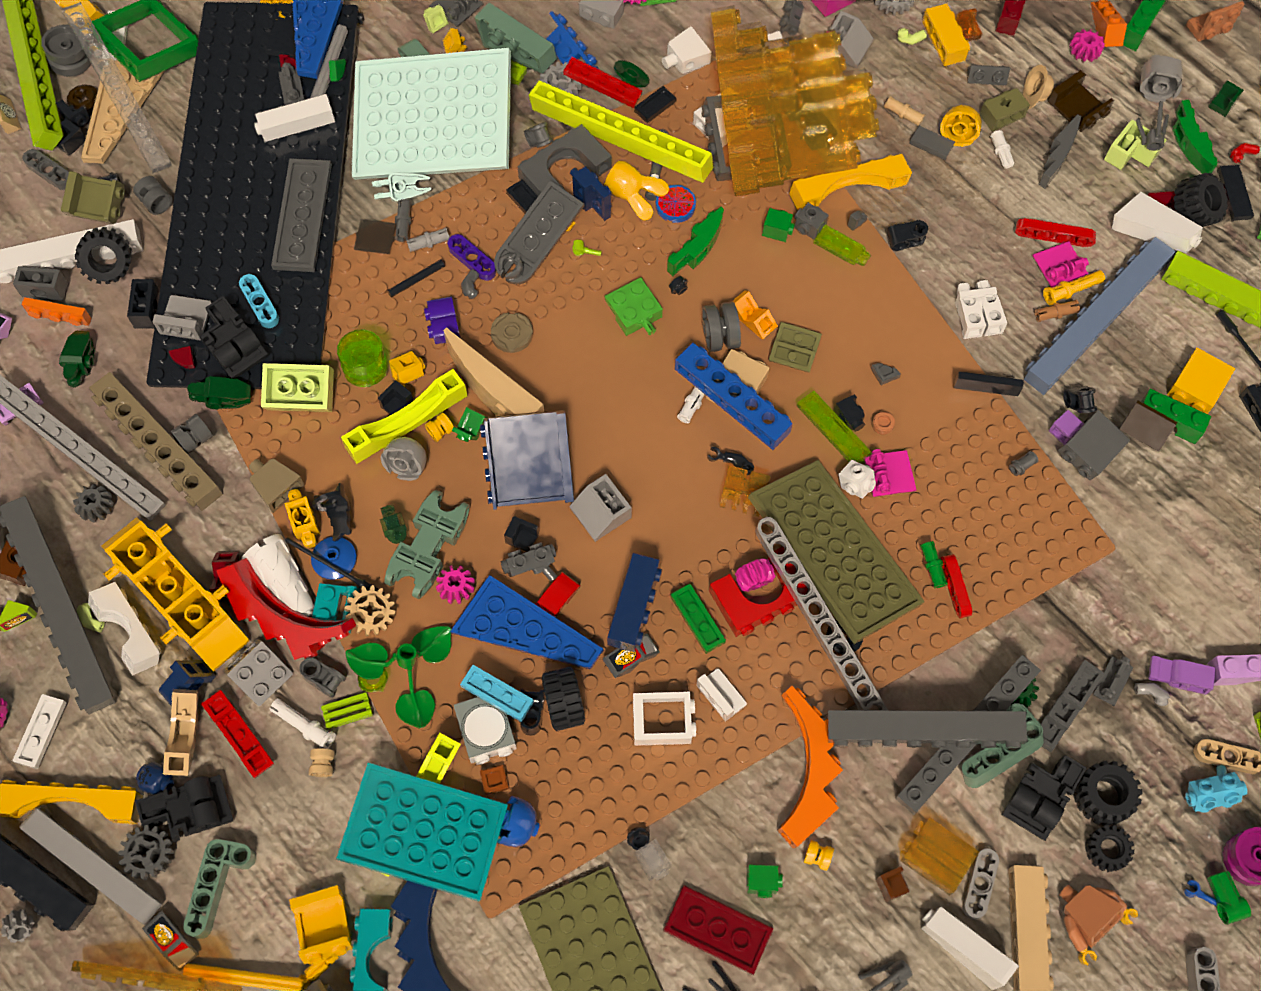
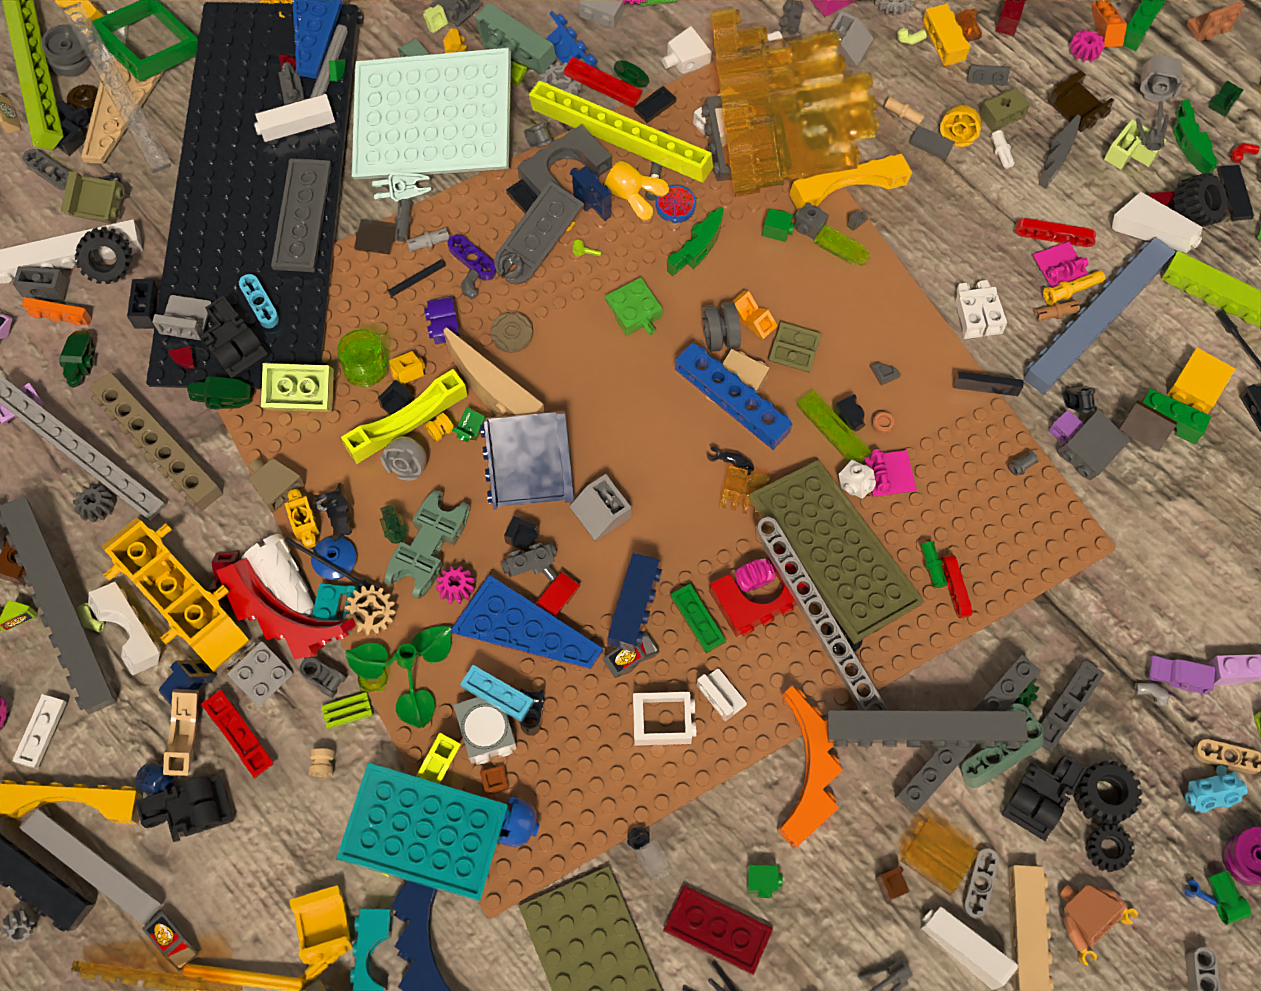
(150, 861): dark grey gear -> none
(152, 195): dark grey wheel -> none
(191, 433): dark grey wheel -> none
(215, 888): sand green beam -> none
(310, 729): white pin -> none
(563, 698): black tyre -> none
(678, 285): black plate -> none
(692, 403): white pin -> none
(824, 856): yellow wheel -> none
(906, 236): black piece -> none
(1038, 85): tan piece -> none
(1114, 680): dark grey hinge -> none

